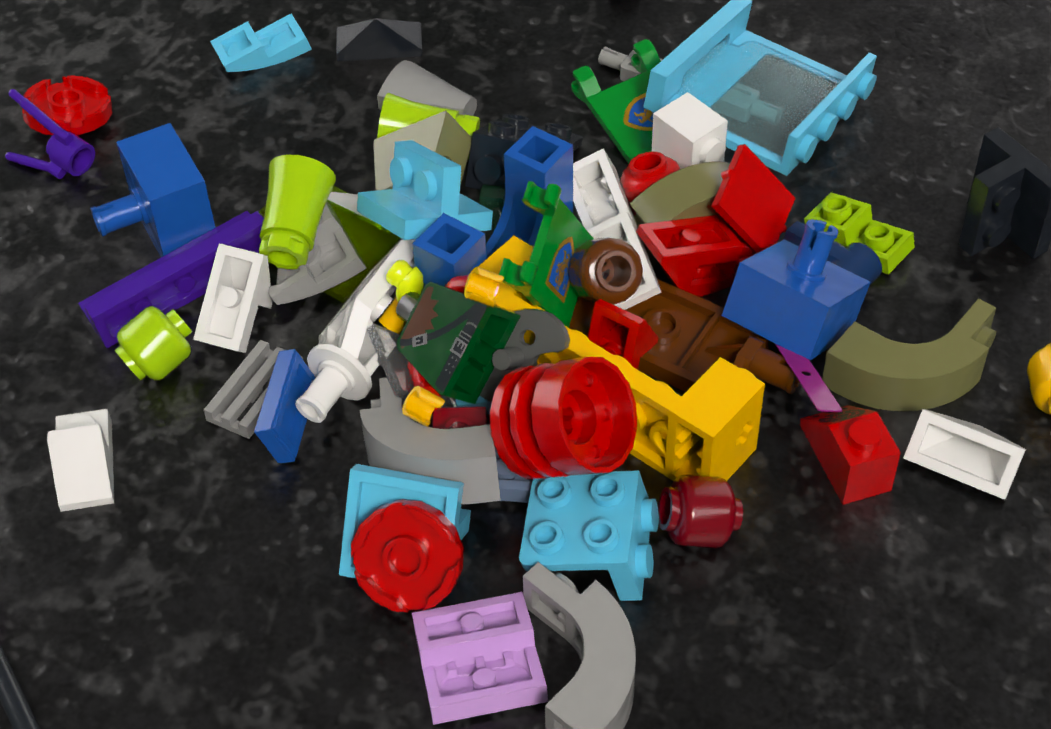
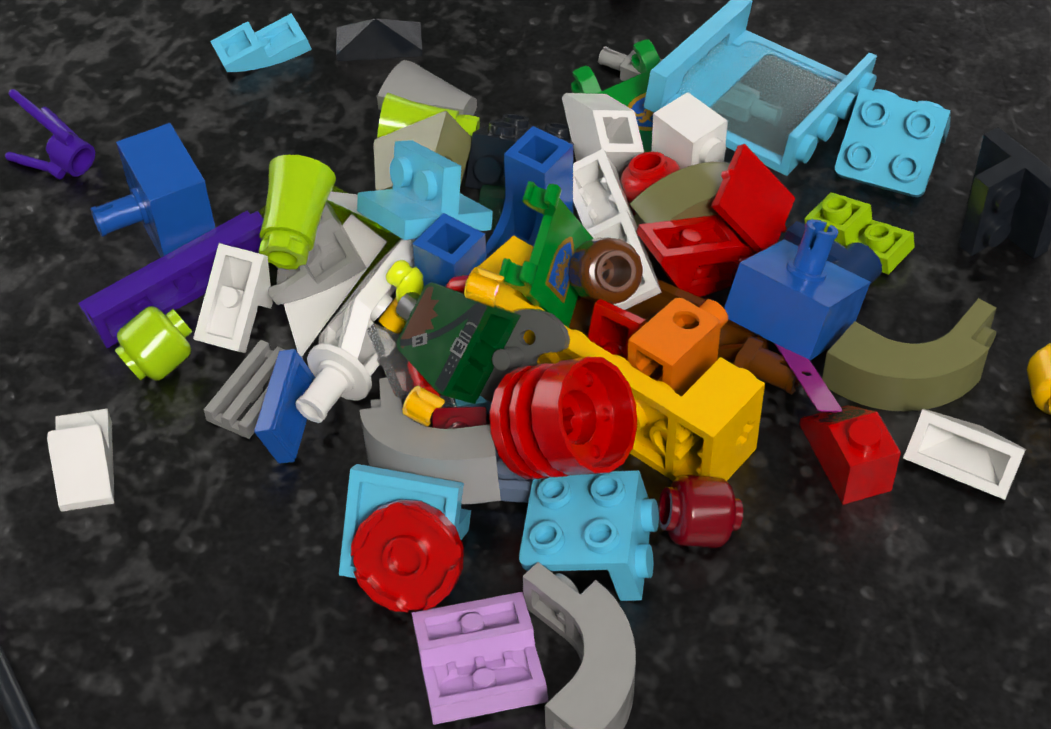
(75, 104): red tile -> none
(312, 313): none -> white sticker
(601, 123): none -> white slope
(678, 343): none -> orange torso
(892, 142): none -> medium azure bracket

